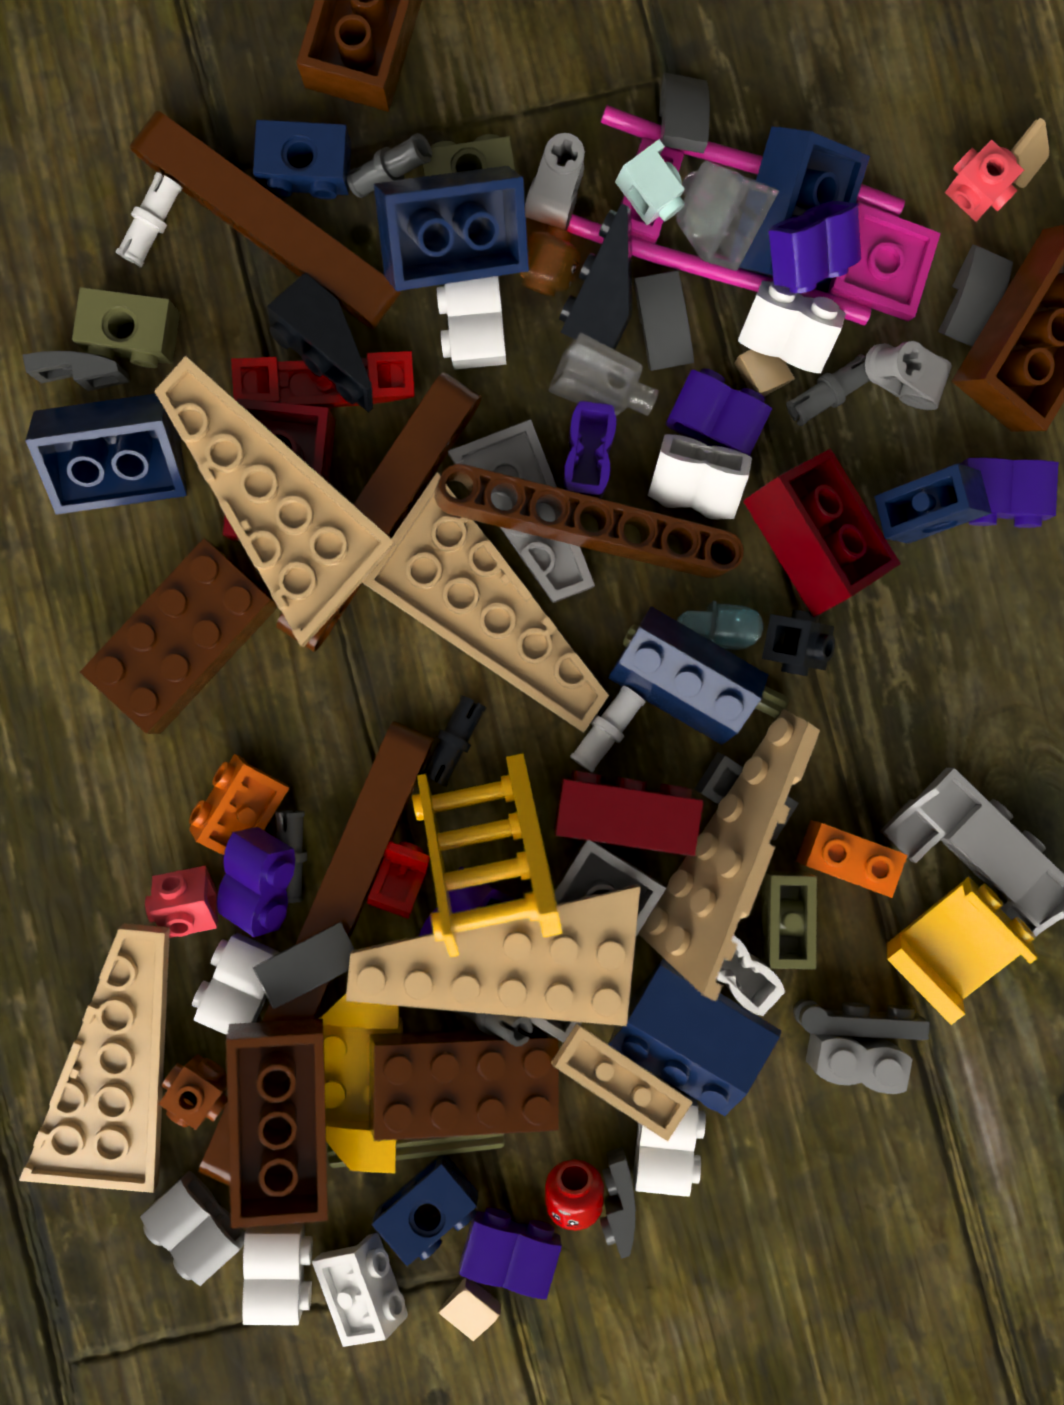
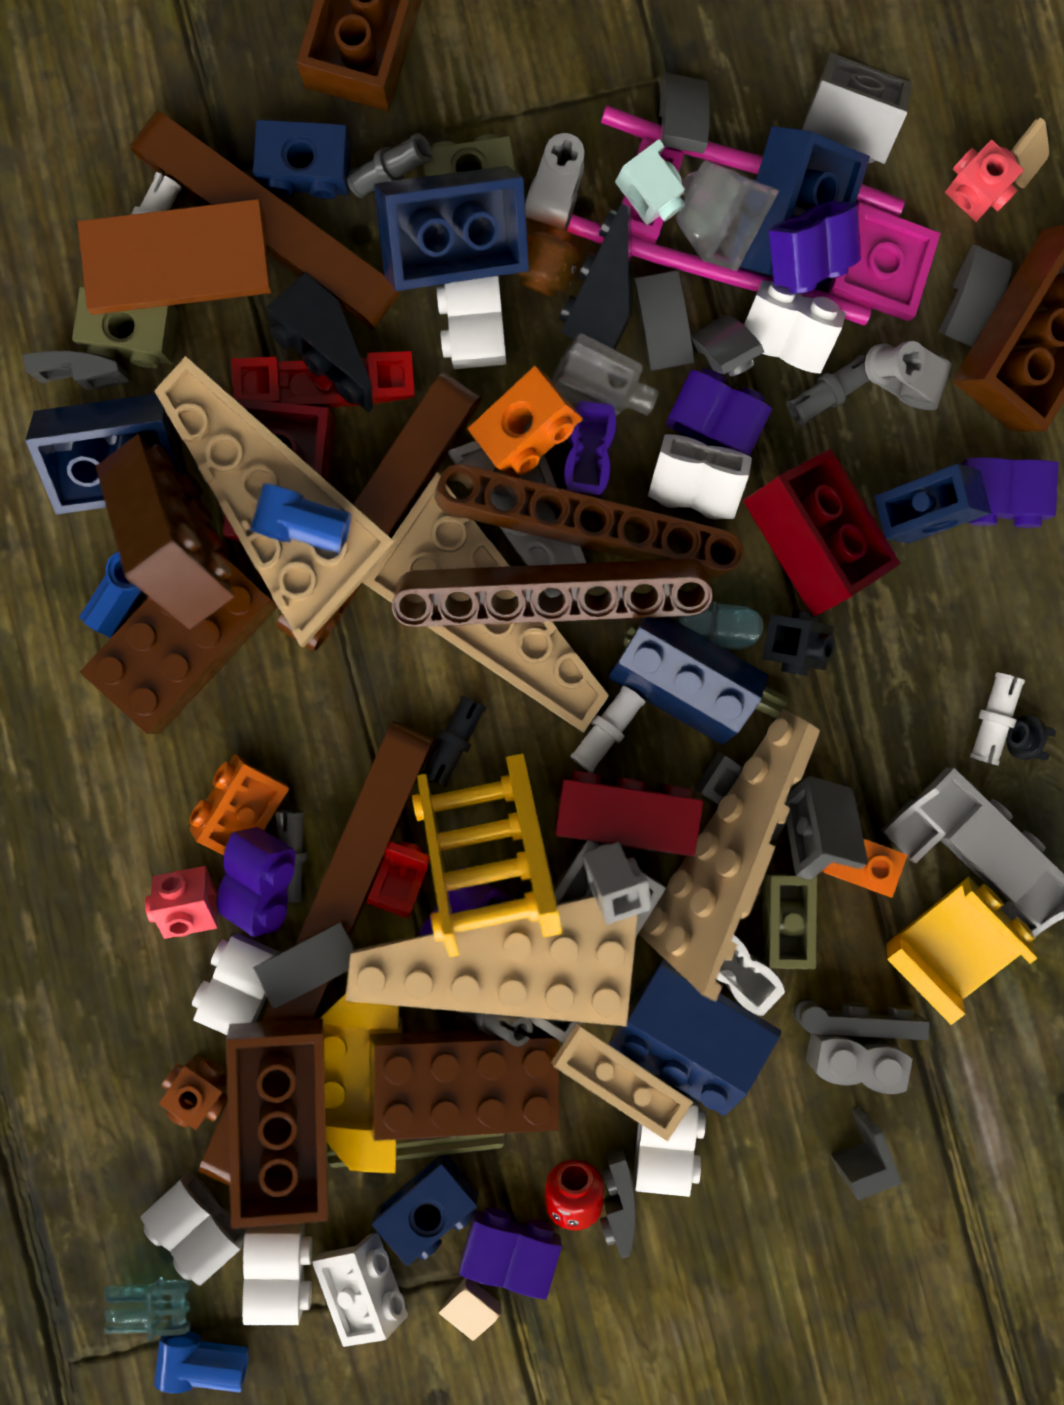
(107, 1100): tan wing -> none
(112, 600): none -> blue piece
(141, 1308): none -> clear light blue arm
(164, 532): none -> reddish brown brick
(174, 257): none -> dark orange tile
(191, 1363): none -> blue piece
(289, 517): none -> blue piece
(502, 425): none -> orange brick
(570, 605): none -> reddish brown beam
(616, 883): none -> light grey brick
(727, 345): none -> dark grey slope
(763, 372): tan slope -> none
(823, 827): none -> dark grey panel
(859, 107): none -> light grey slope
(868, 1165): none -> dark grey panel
(997, 718): none -> white pin
(1029, 738): none -> black plate

